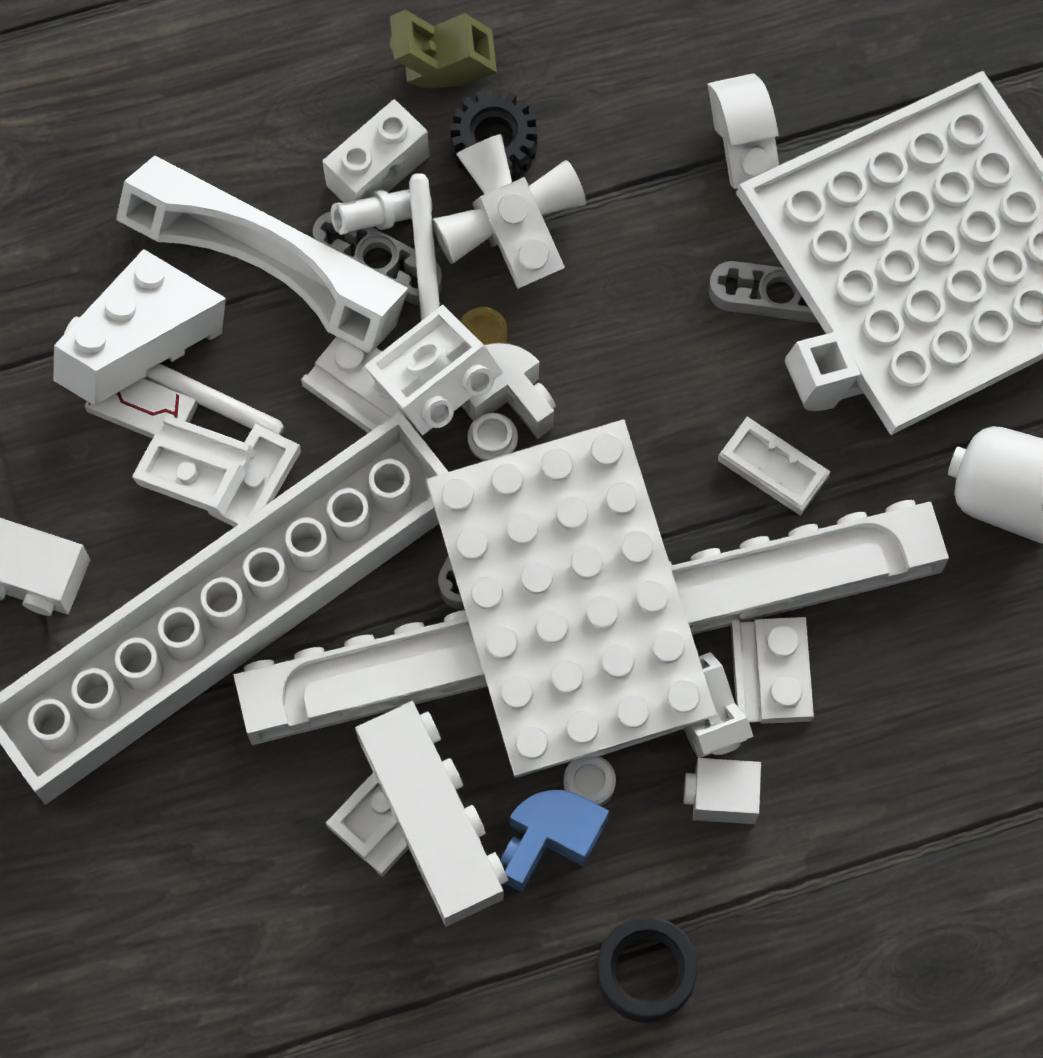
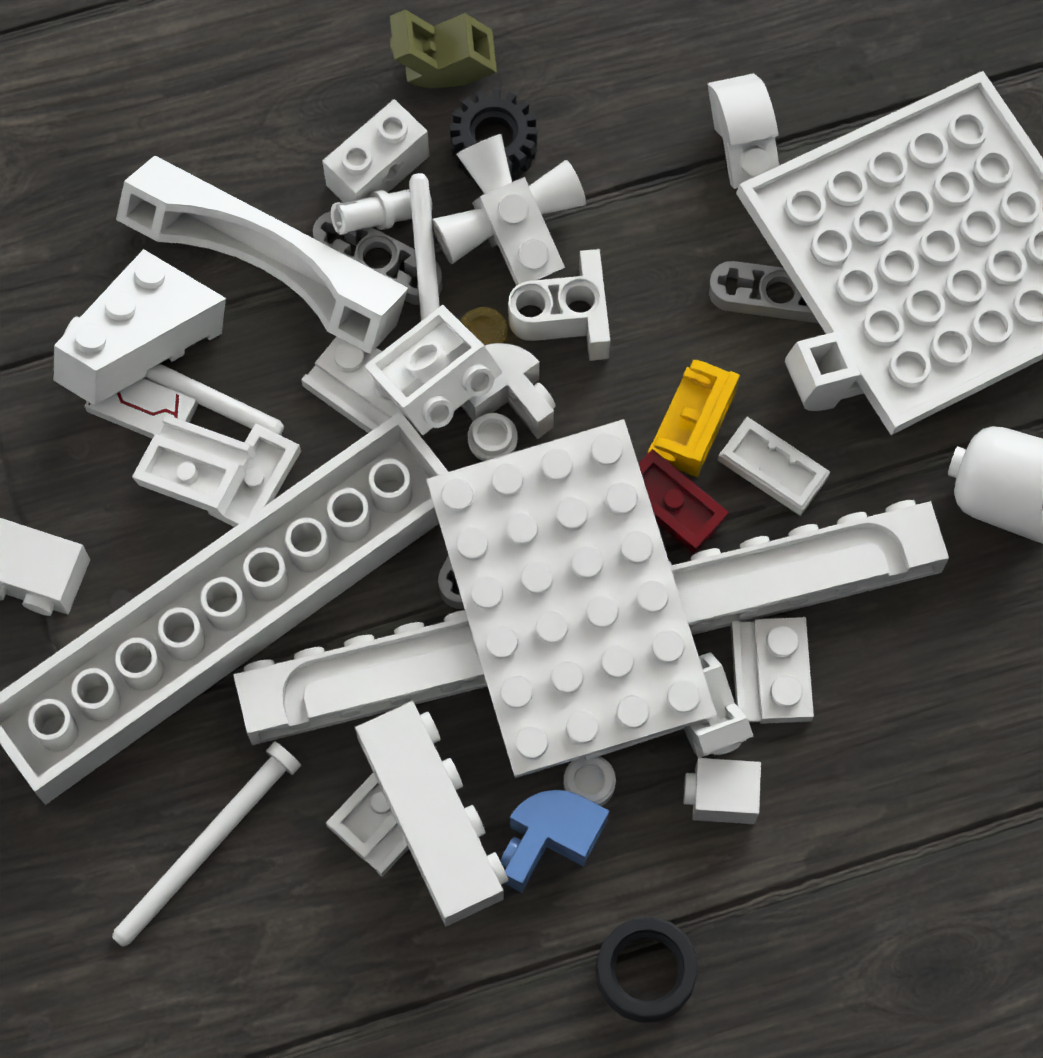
(206, 843): none -> white bar
(557, 318): none -> white tile
(679, 503): none -> dark red plate
(695, 416): none -> yellow hinge

